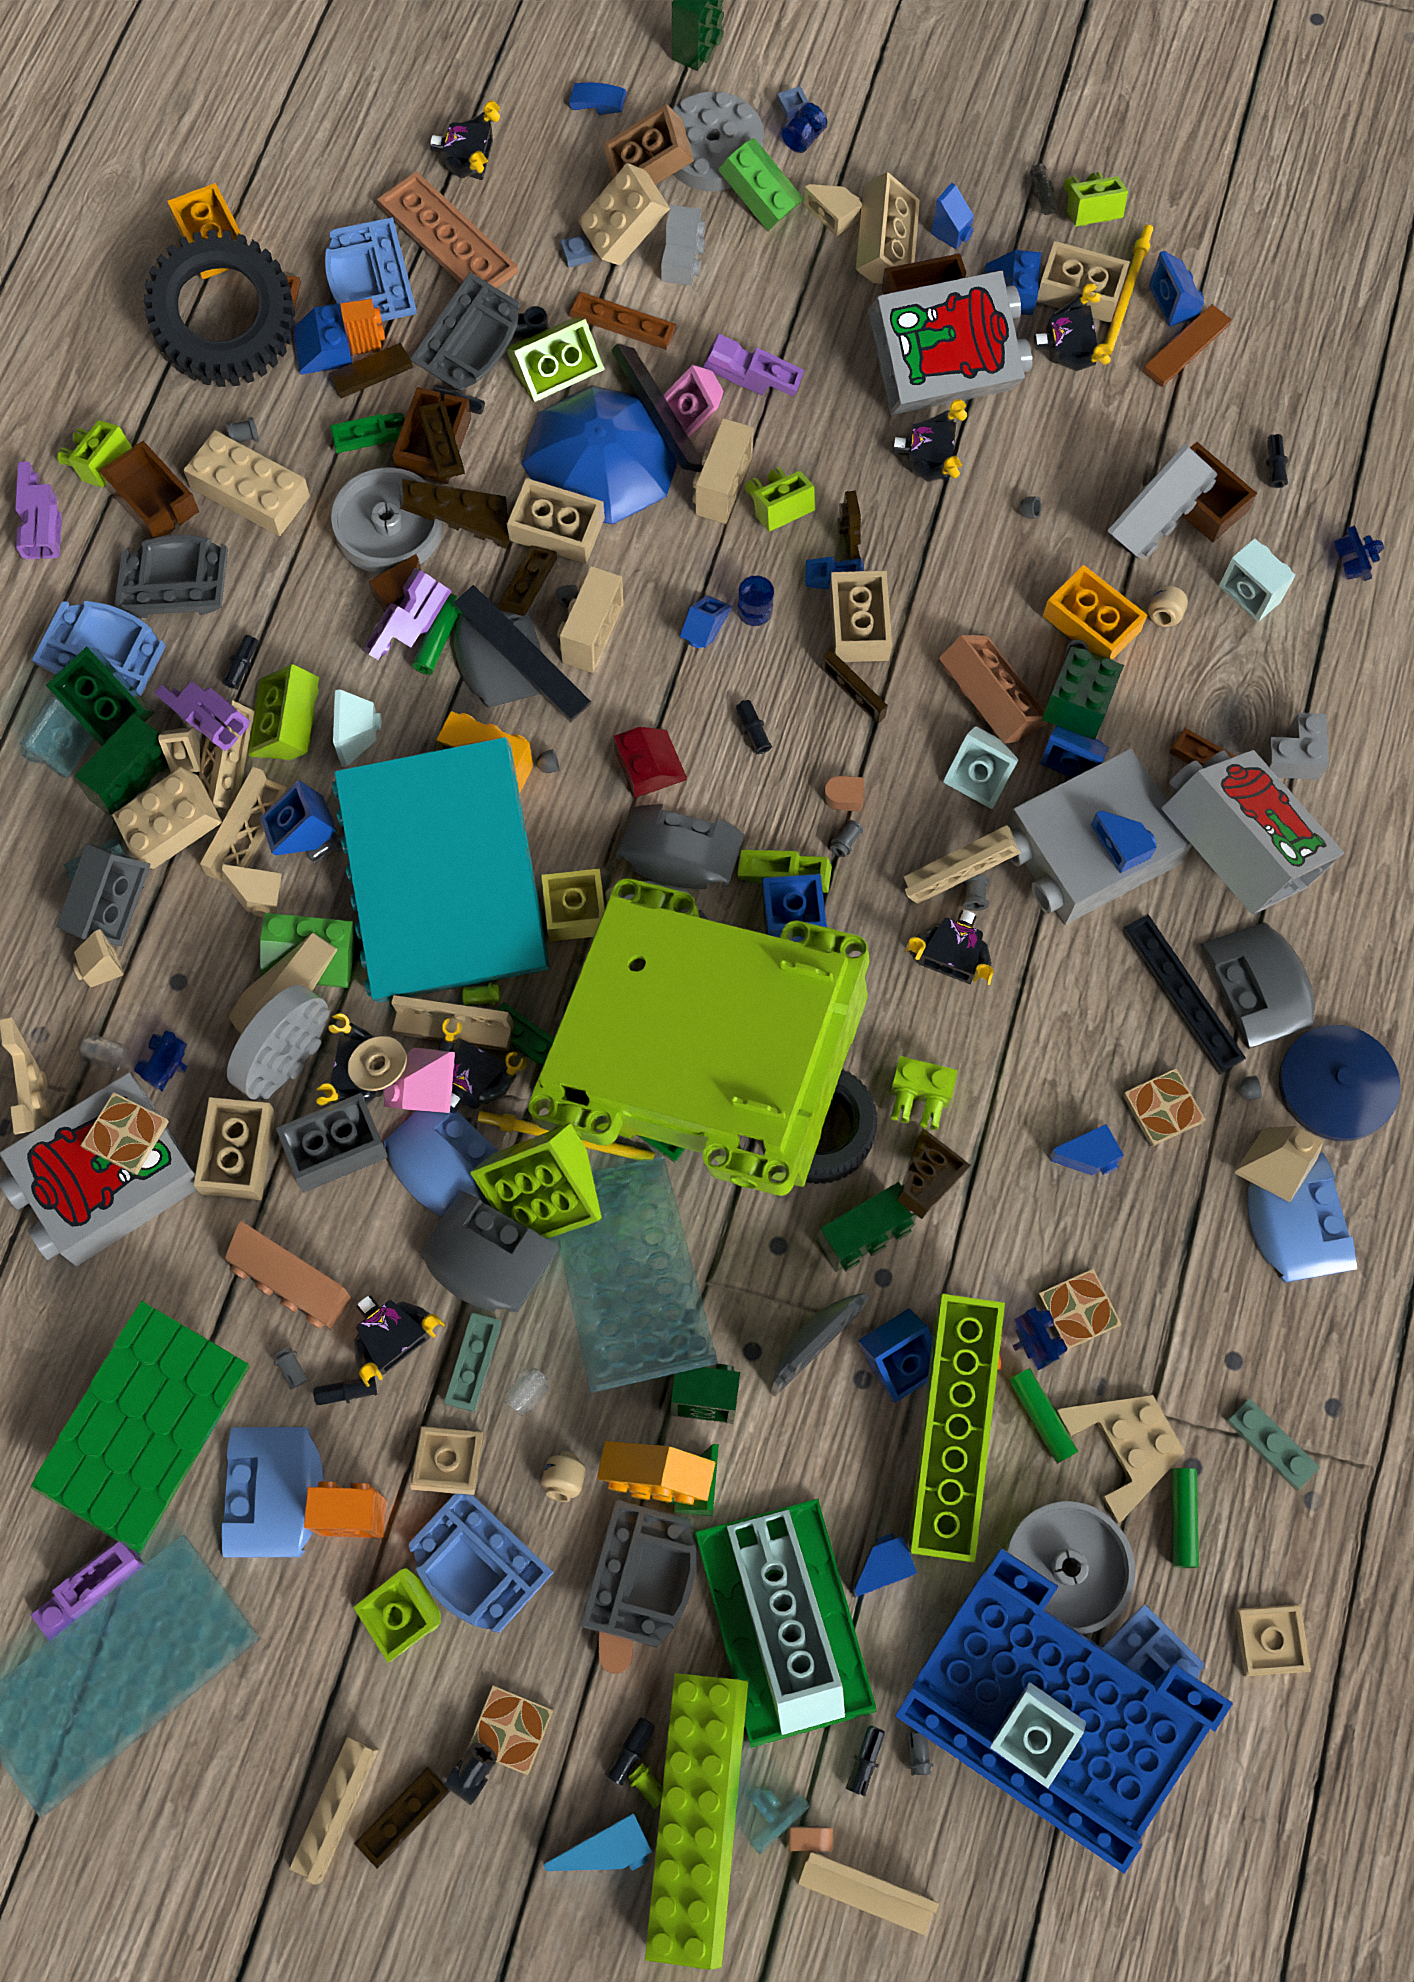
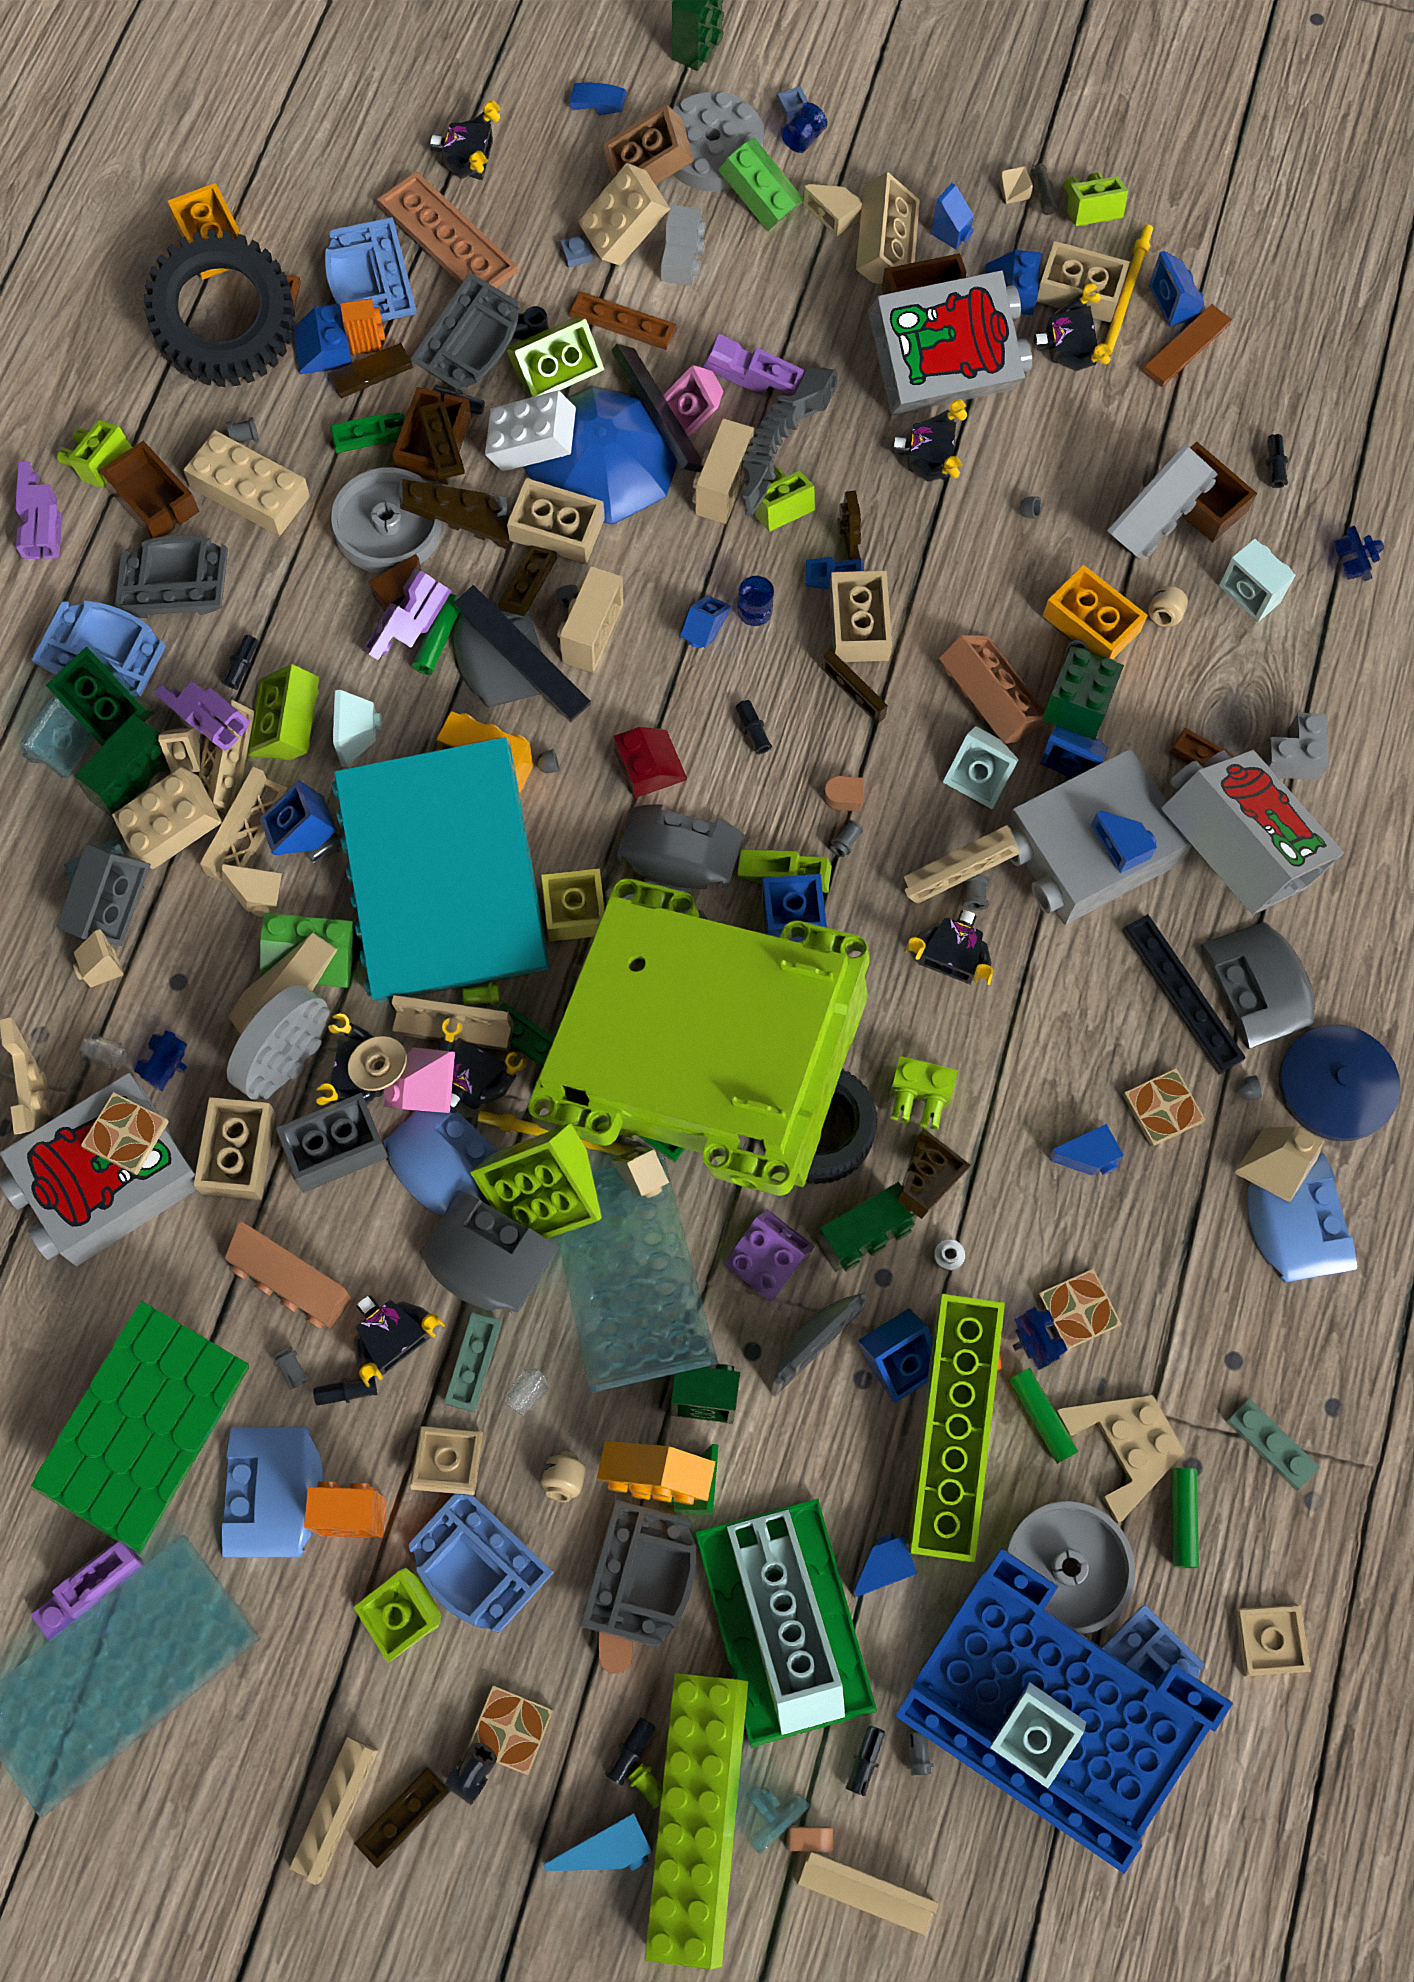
(530, 431): none -> white brick
(641, 1171): none -> tan slope
(768, 1254): none -> medium lavender bracket
(811, 397): none -> dark grey piece
(943, 1261): none -> white plate
(1015, 184): none -> tan slope

